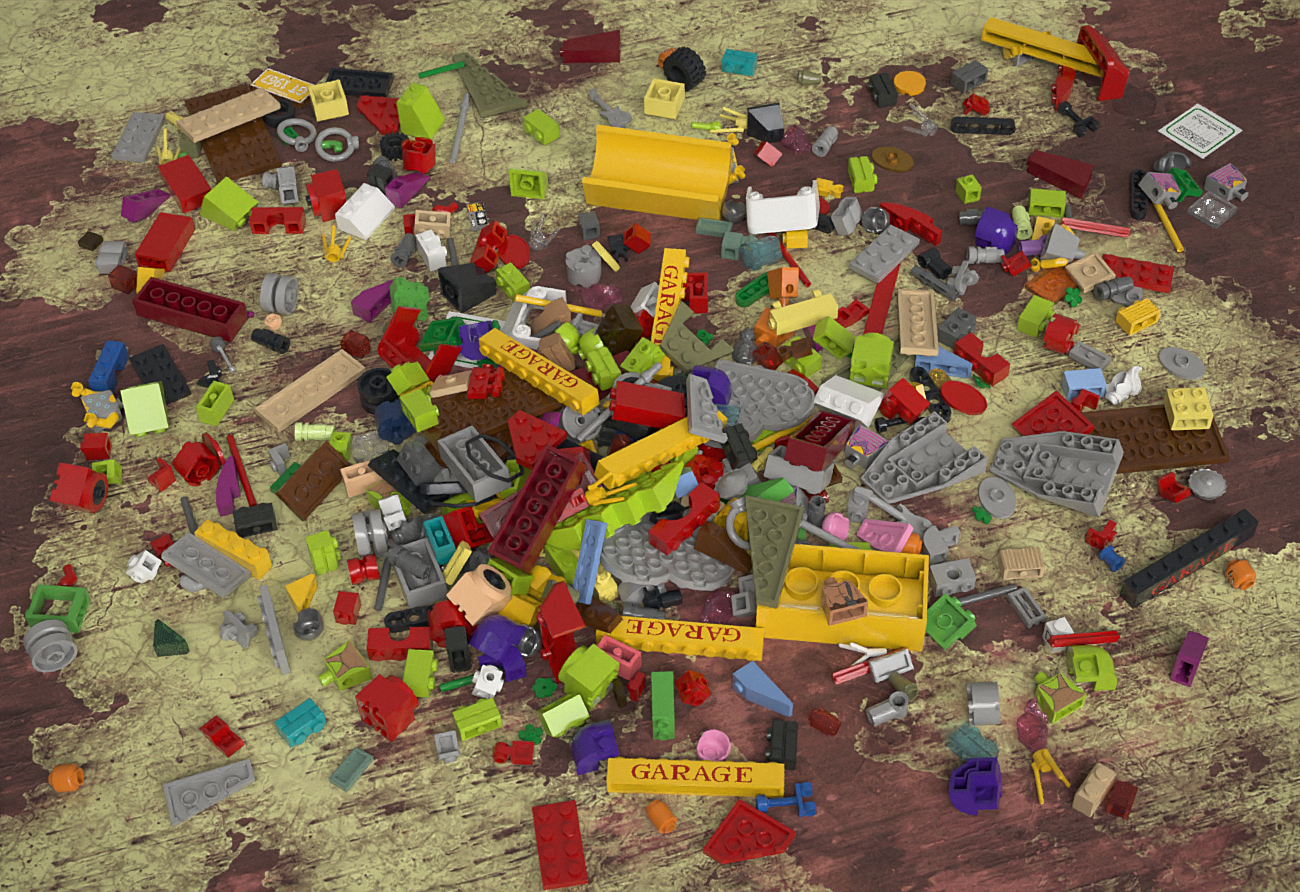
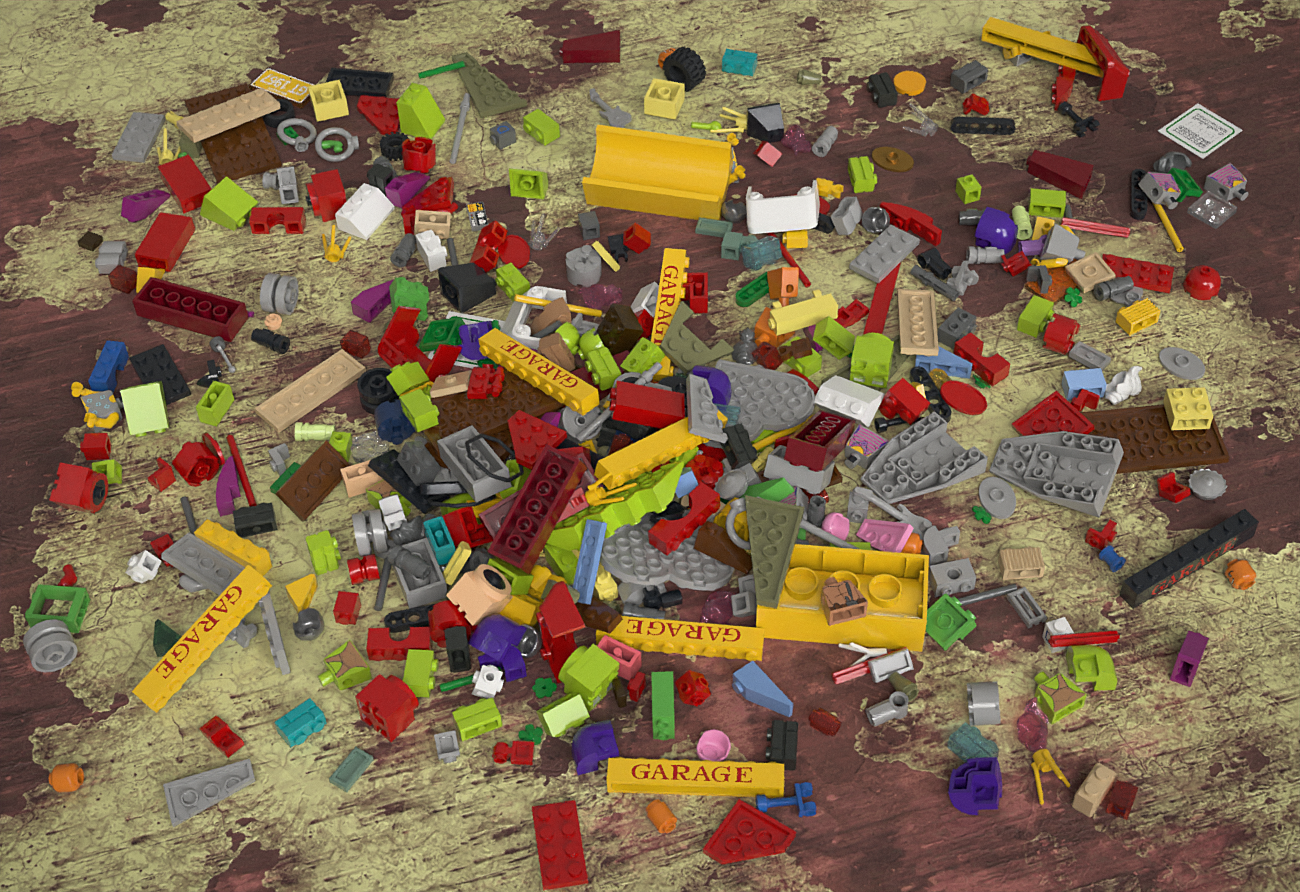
(202, 638): none -> yellow brick
(433, 198): none -> red plate
(502, 135): none -> dark grey brick
(704, 336): green plate -> none
(1039, 274): none -> dark grey bracket
(1202, 282): none -> red cylinder

